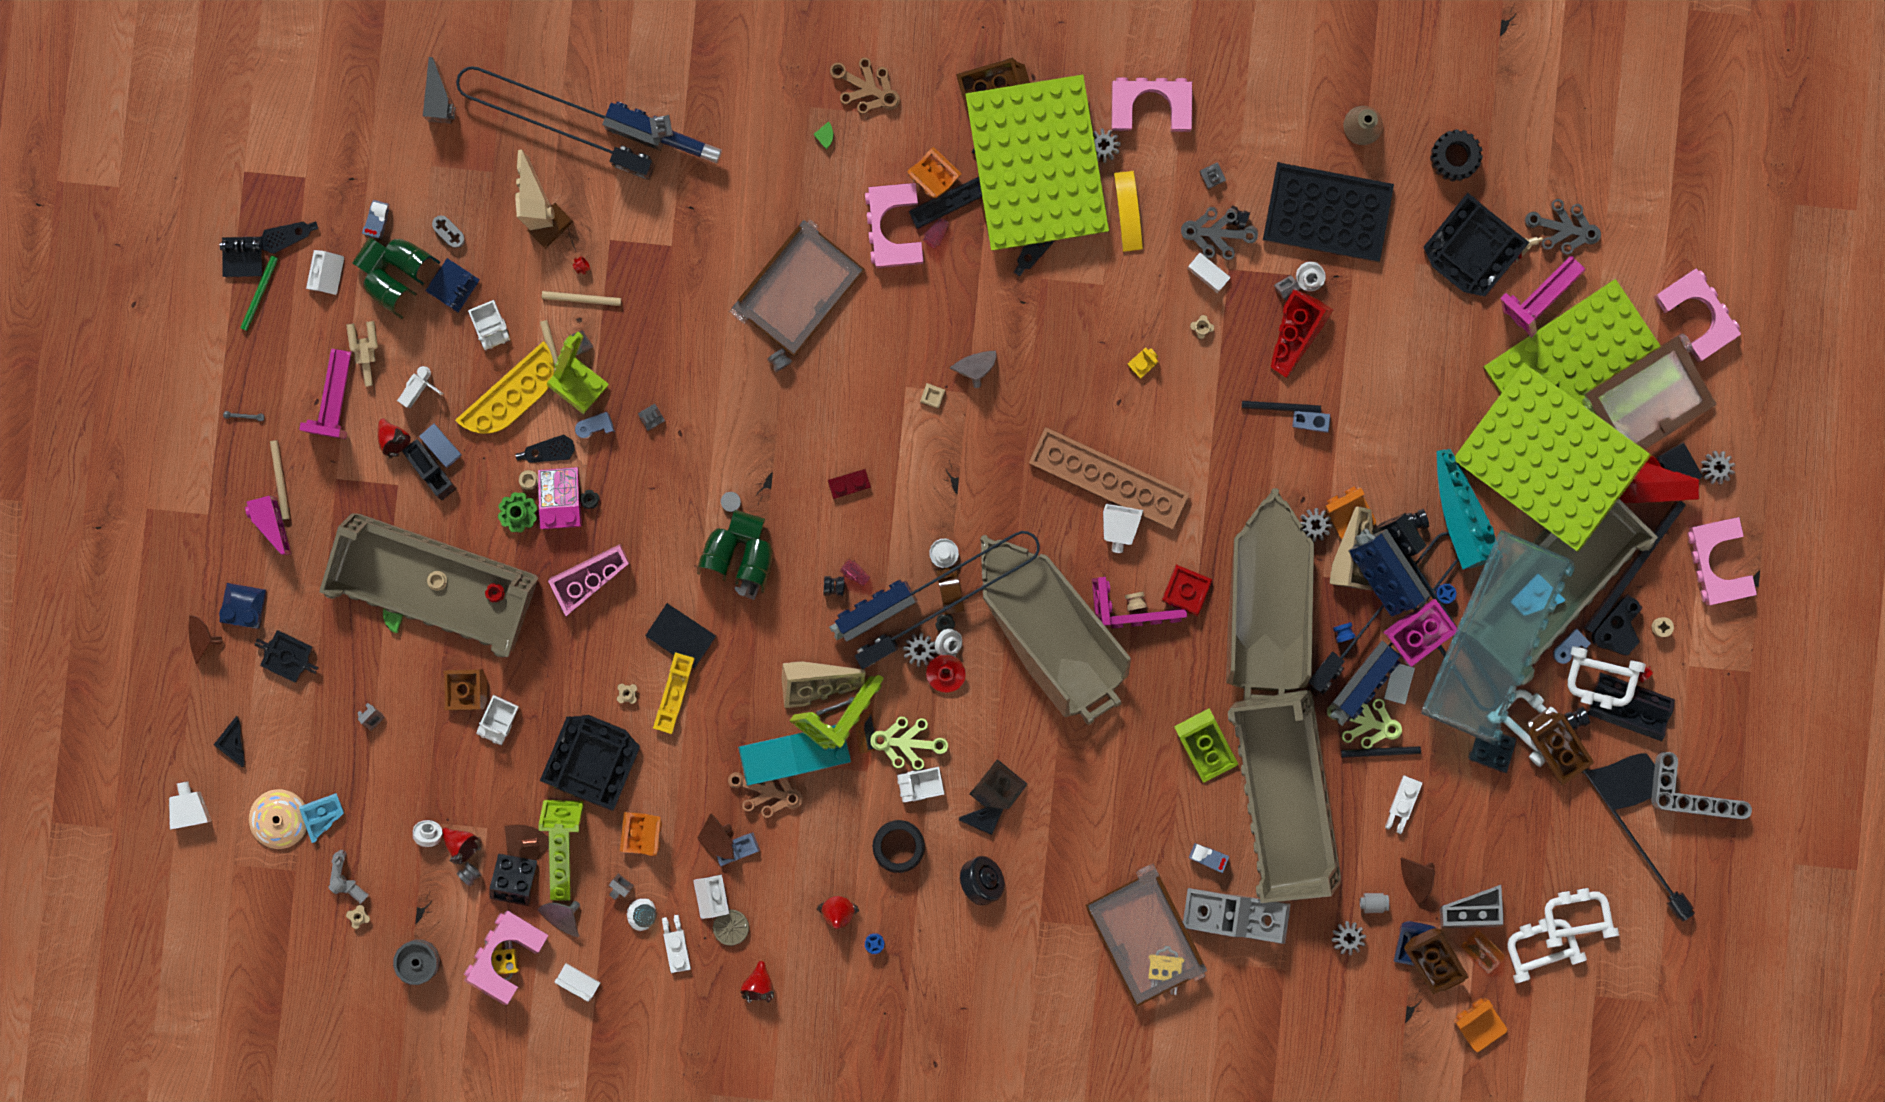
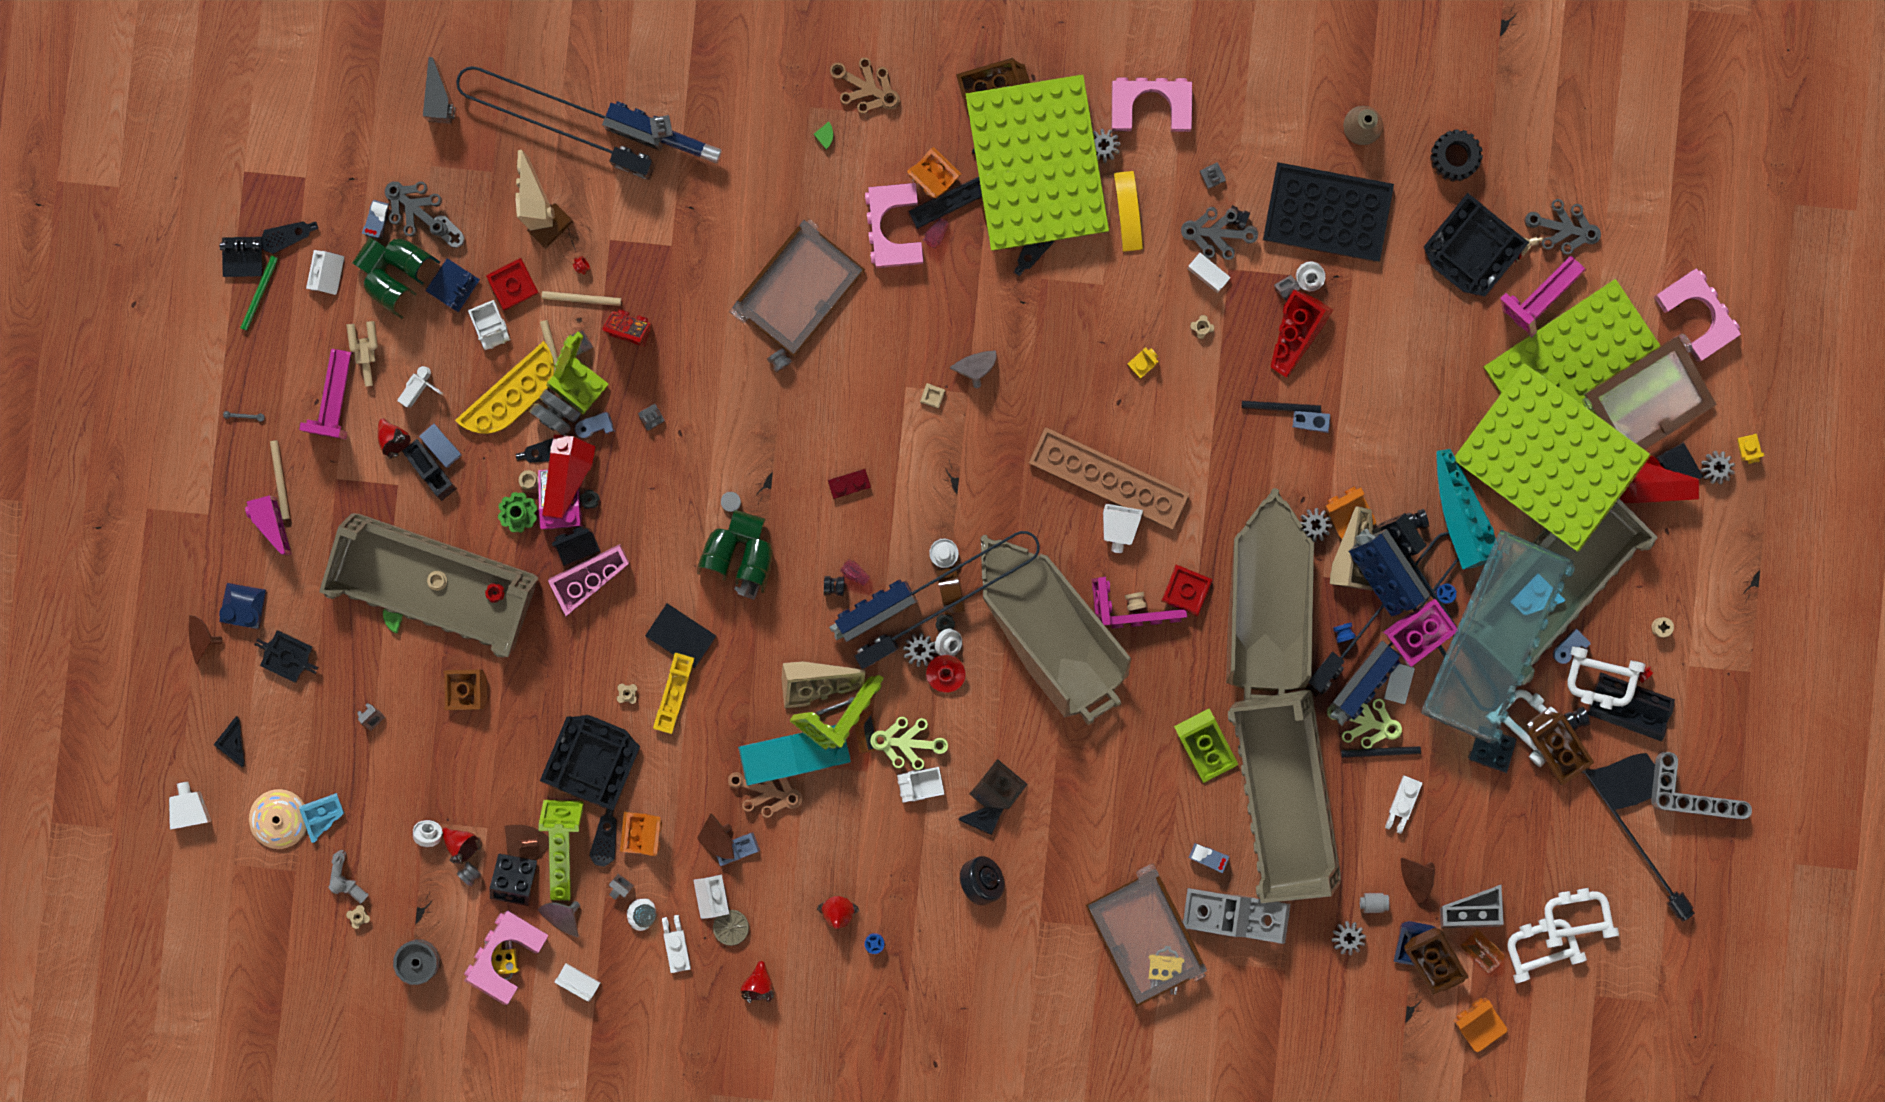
(413, 206): none -> dark grey plant
(497, 720): white piece -> none
(512, 284): none -> red plate
(554, 413): none -> dark grey wheel
(567, 468): none -> red wedge
(576, 545): none -> black bracket
(605, 836): none -> black piece
(627, 328): none -> red slope
(898, 867): black tyre -> none
(1622, 636): black piece -> none
(1633, 568): black tile -> none
(1714, 588): bright pink arch -> none
(1749, 448): none -> yellow bracket

